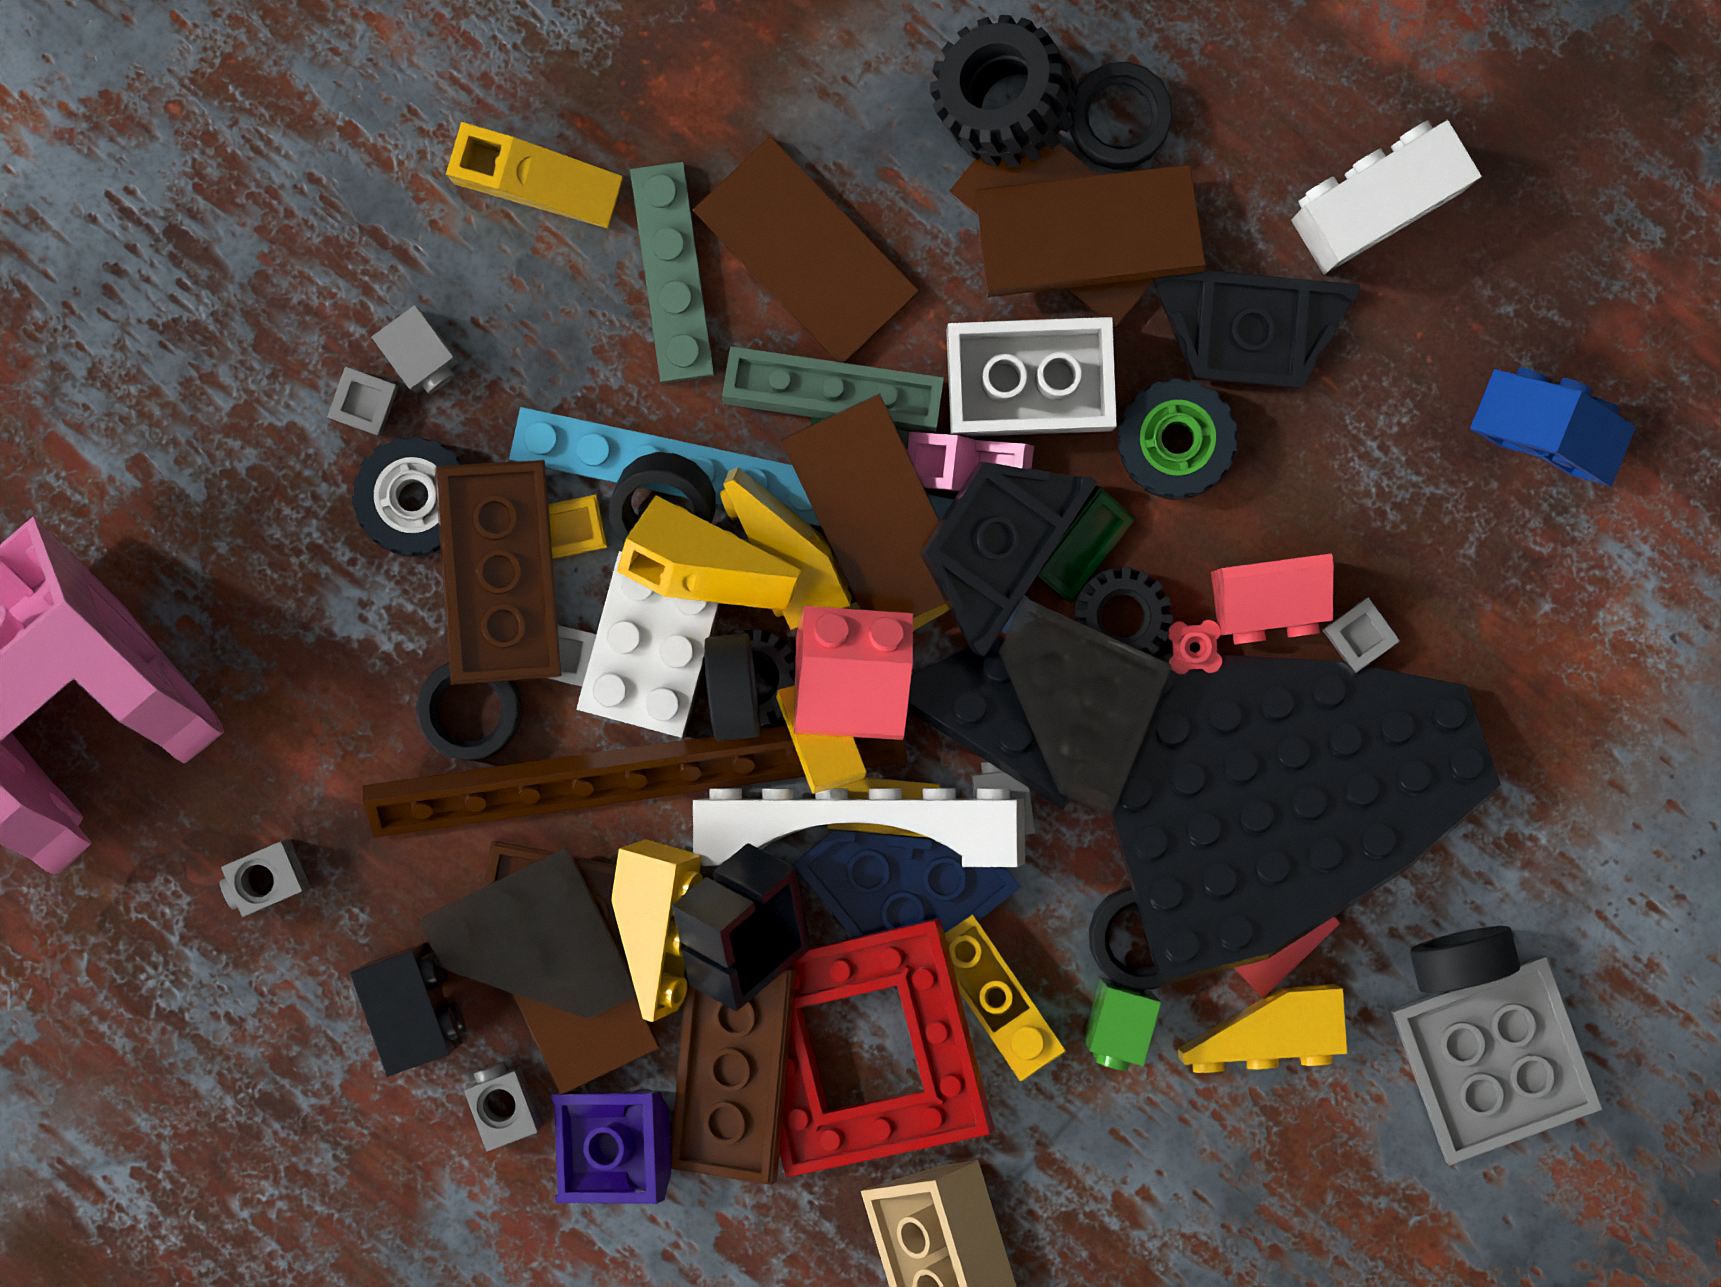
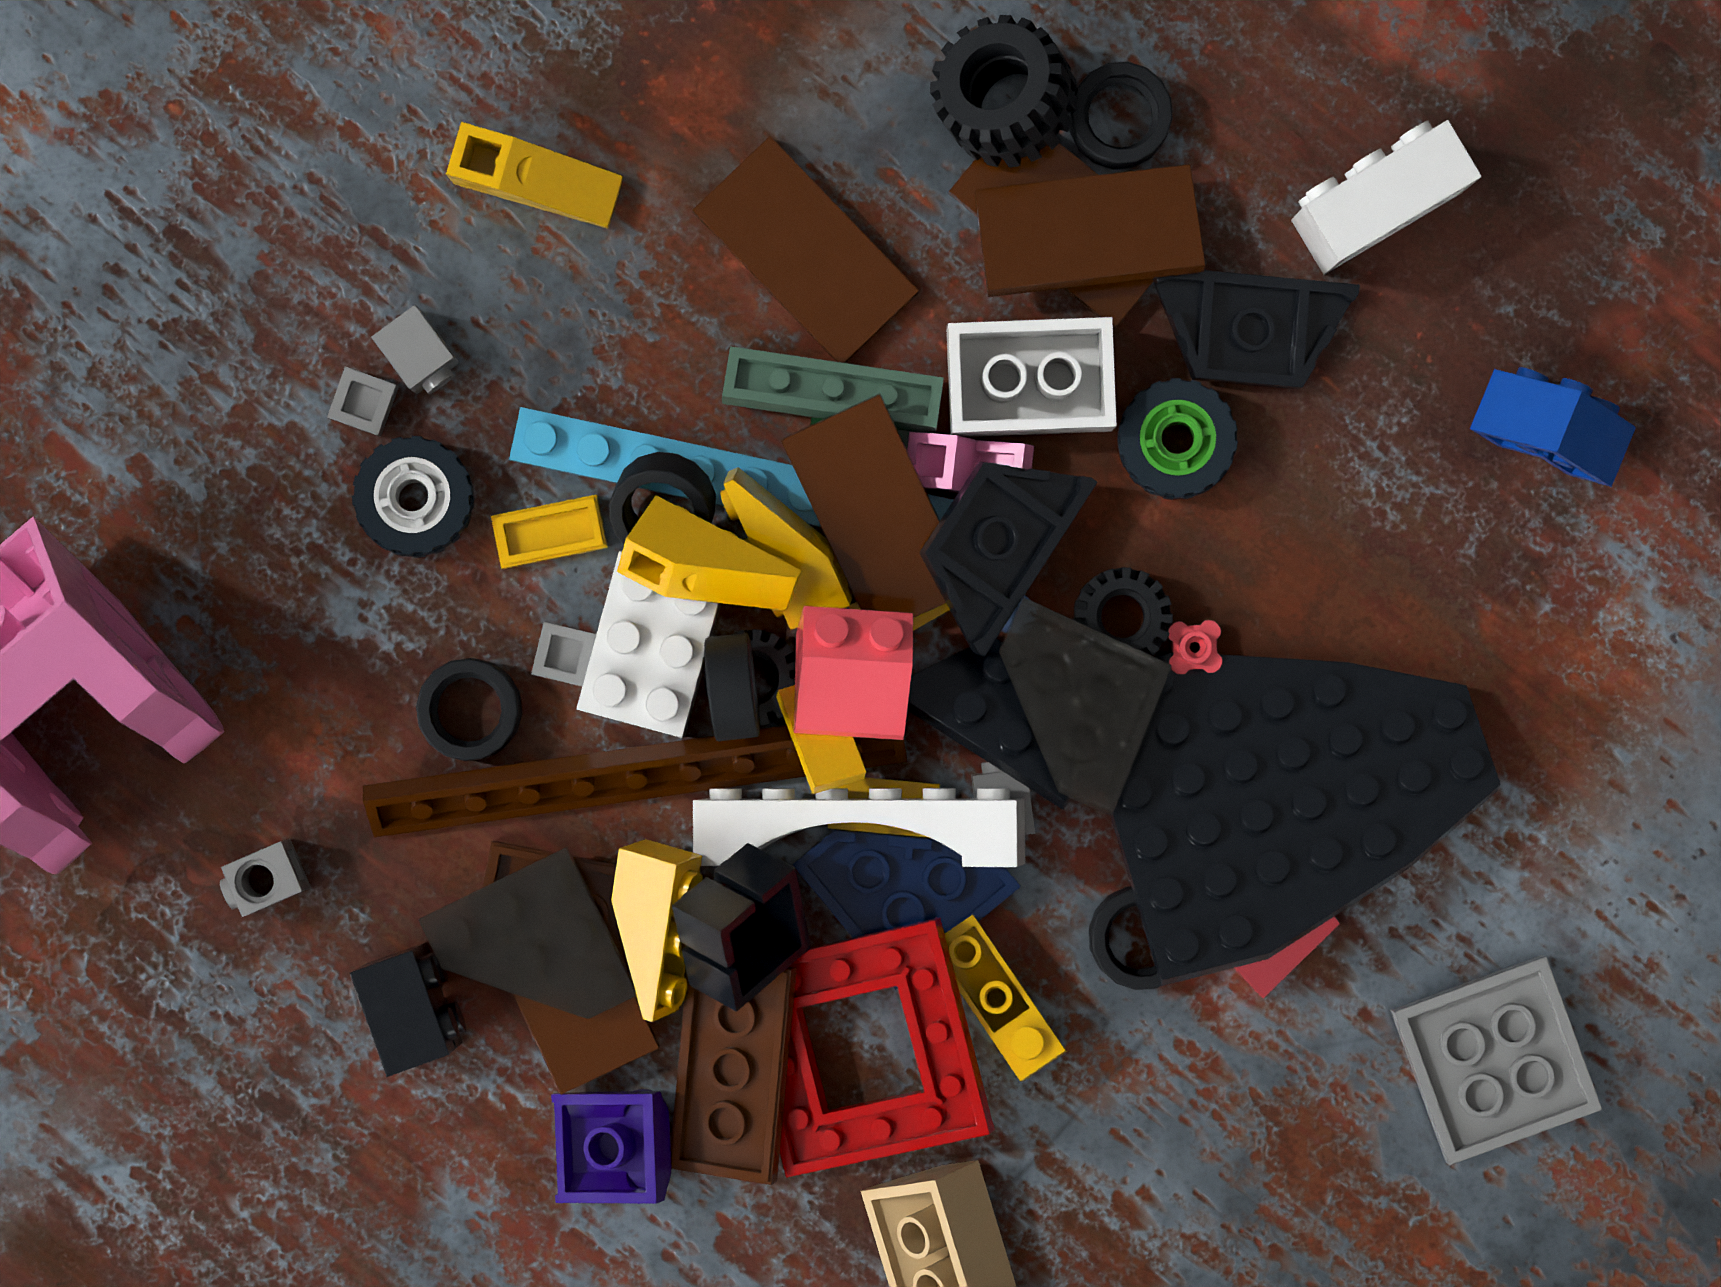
(497, 572): reddish brown tile -> none
(497, 1129): light grey brick -> none
(672, 272): sand green plate -> none
(1085, 544): dark green tile -> none
(1120, 1025): bright green brick -> none
(1274, 595): coral slope -> none
(1284, 1024): yellow slope -> none
(1360, 634): light grey plate -> none
(1465, 959): black tyre -> none

